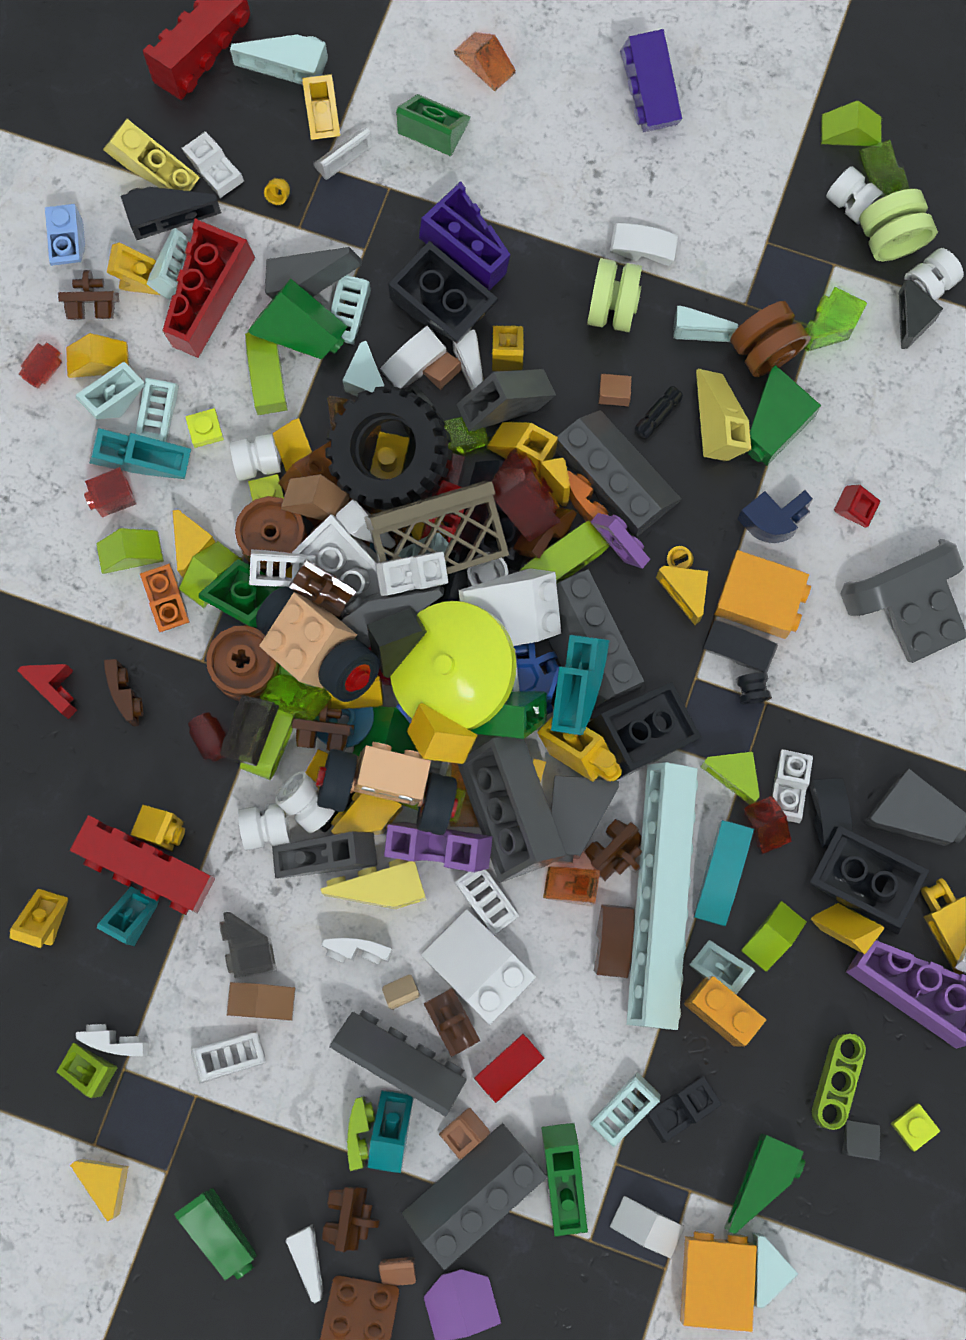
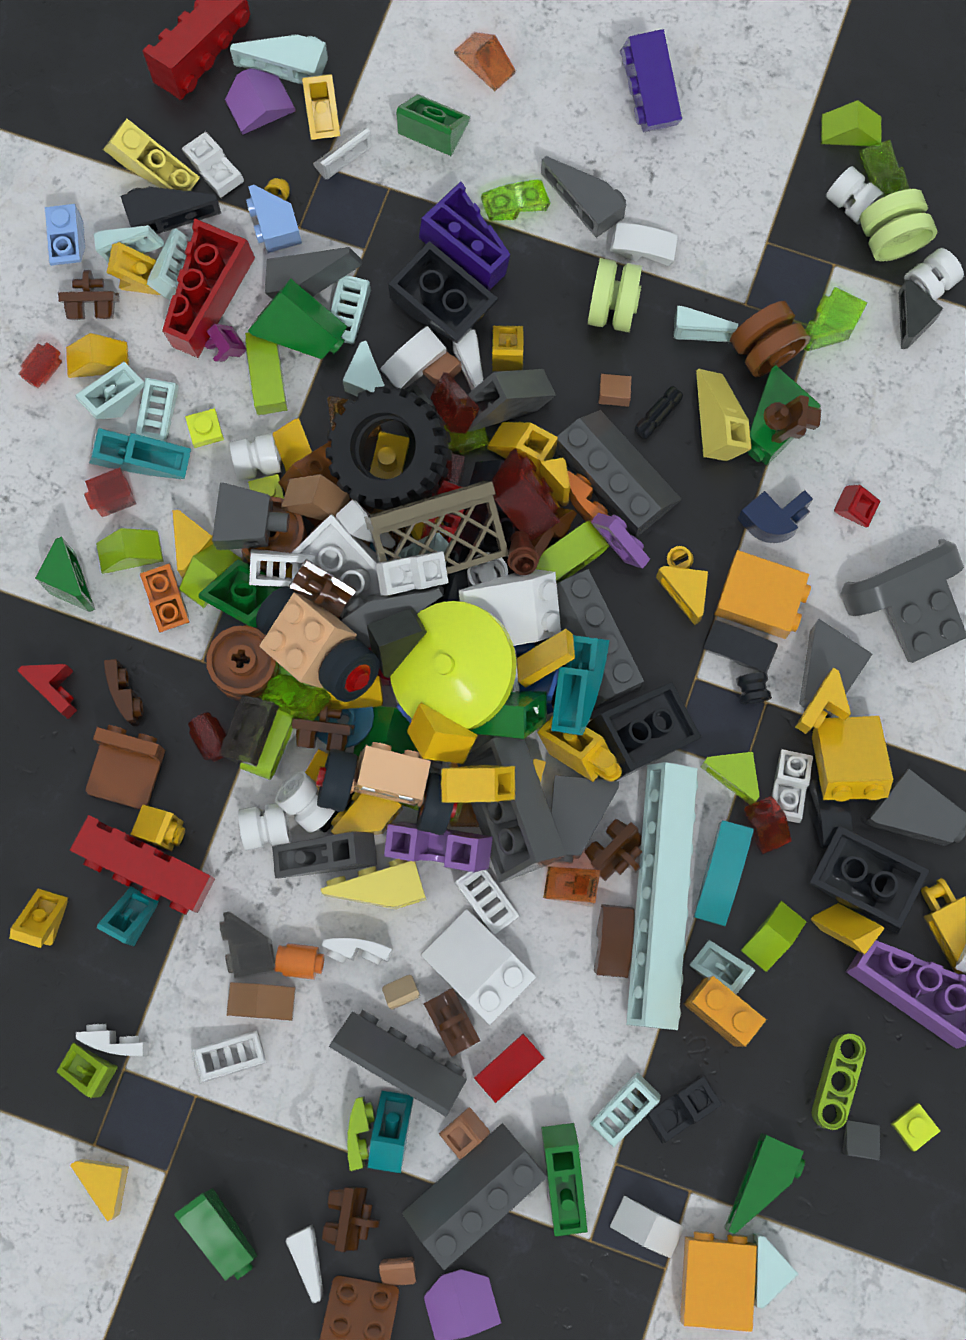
(63, 576): none -> green slope
(124, 767): none -> dark orange bracket
(132, 237): none -> light aqua slope
(226, 341): none -> magenta tile
(245, 518): none -> dark grey torso
(257, 99): none -> medium lavender slope
(276, 220): none -> light blue slope
(299, 961): none -> orange brick
(458, 409): none -> clear red slope
(478, 783): none -> yellow slope
(511, 199): none -> clear neon green slope
(522, 554): none -> copper cone
(545, 658): none -> yellow tile
(586, 195): none -> dark grey slope
(792, 418): none -> reddish brown hips
(827, 650): none -> dark grey slope
(829, 697): none -> yellow slope
(852, 759): none -> yellow brick

